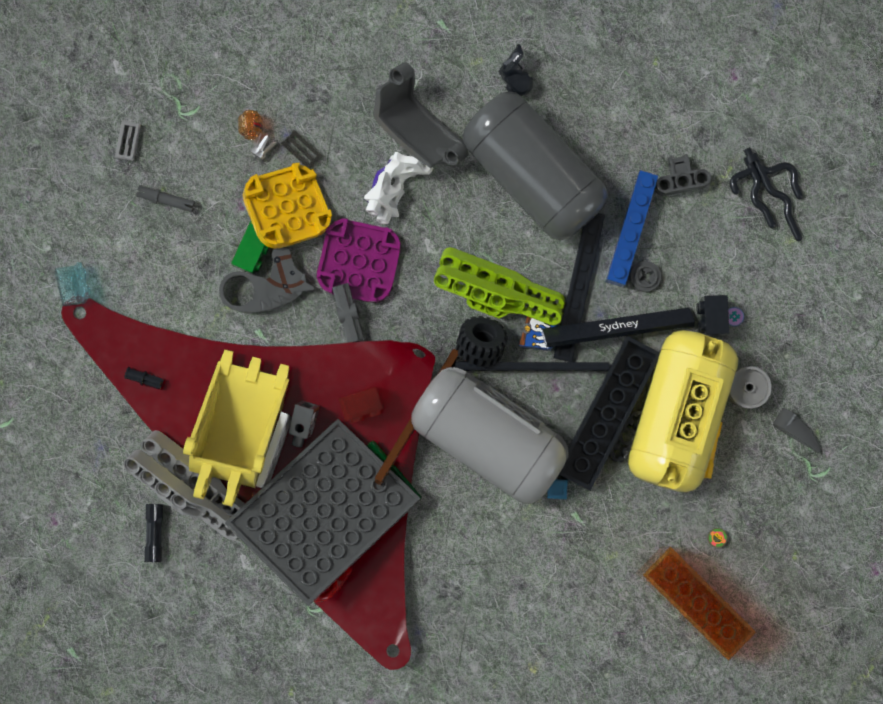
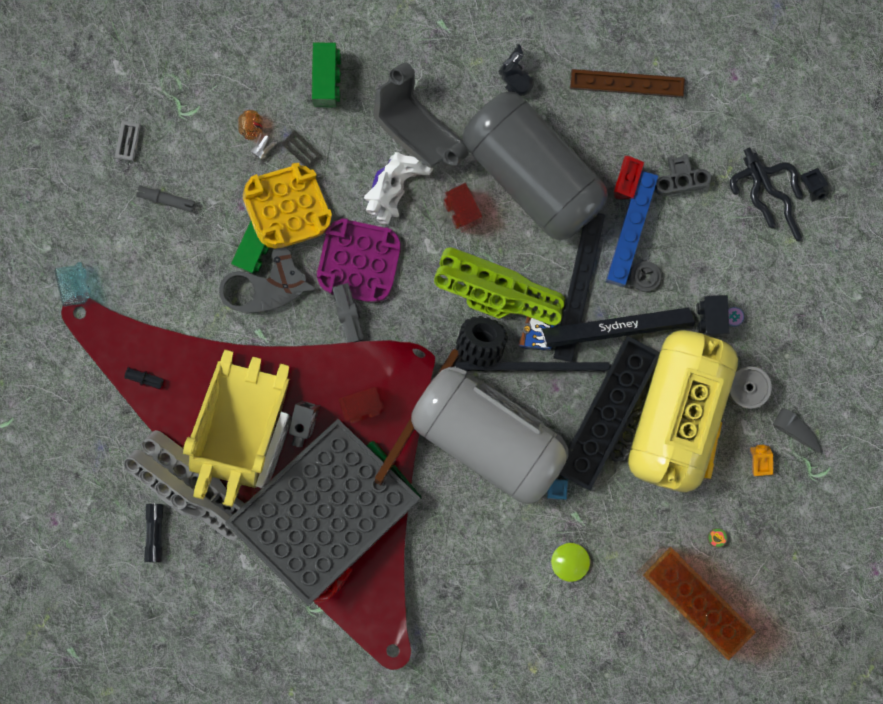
(325, 74): none -> green brick
(463, 207): none -> clear red brick
(570, 562): none -> lime dish
(627, 83): none -> reddish brown tile
(628, 178): none -> red tile
(762, 460): none -> light orange bracket
(815, 184): none -> black bracket

